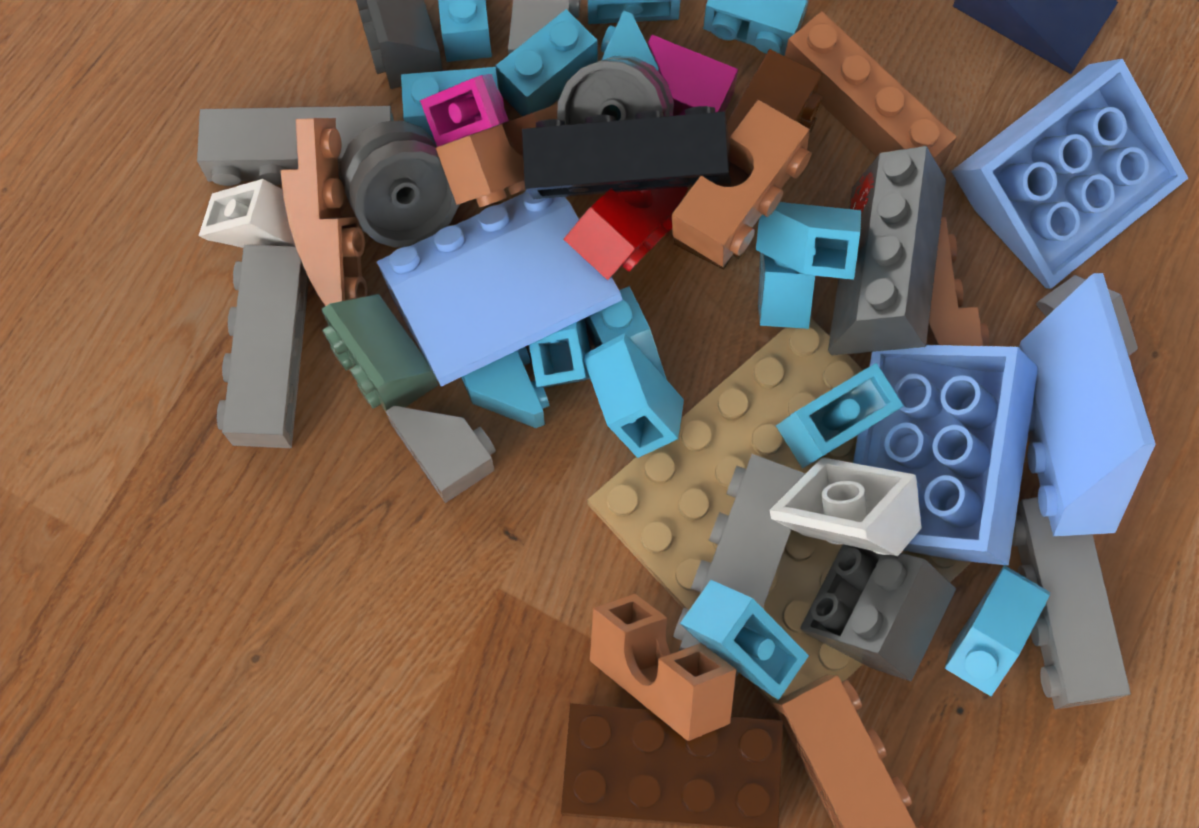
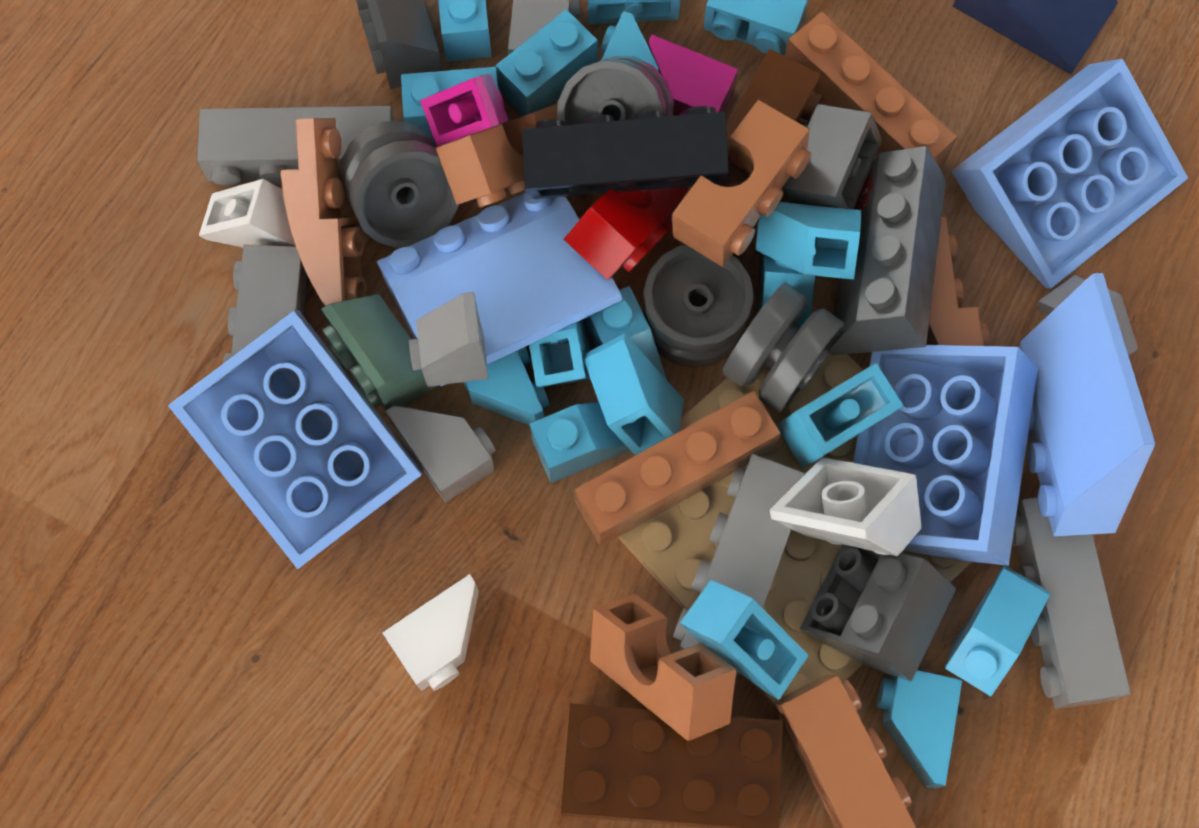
(296, 438): none -> light blue slope
(436, 635): none -> white slope
(450, 343): none -> light grey slope
(574, 440): none -> medium azure slope
(676, 468): none -> nougat brick
(696, 306): none -> dark grey wheel
(776, 343): none -> dark grey wheel
(841, 156): none -> dark grey slope
(922, 721): none -> medium azure slope

